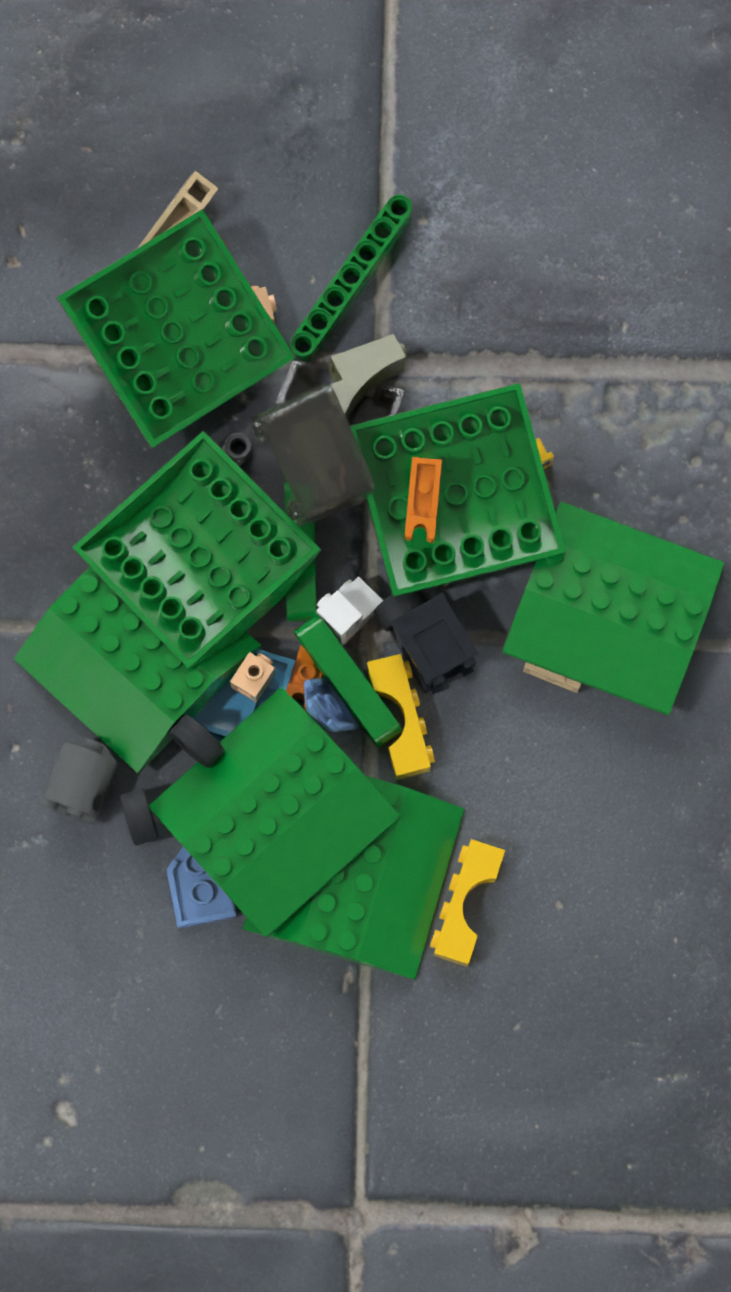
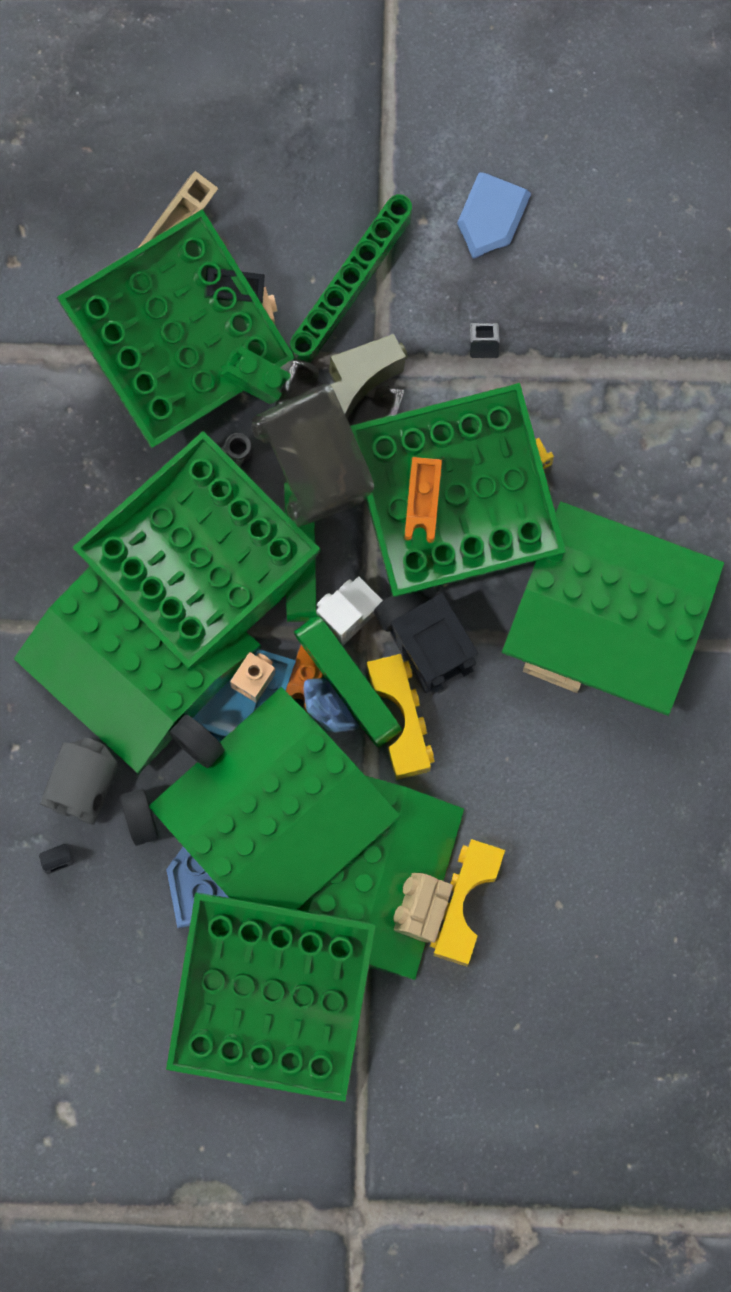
(56, 859): none -> black slope
(255, 280): none -> black tile
(255, 375): none -> green brick
(270, 996): none -> green slope
(422, 907): none -> tan brick
(484, 340): none -> black slope
(491, 214): none -> medium blue tile

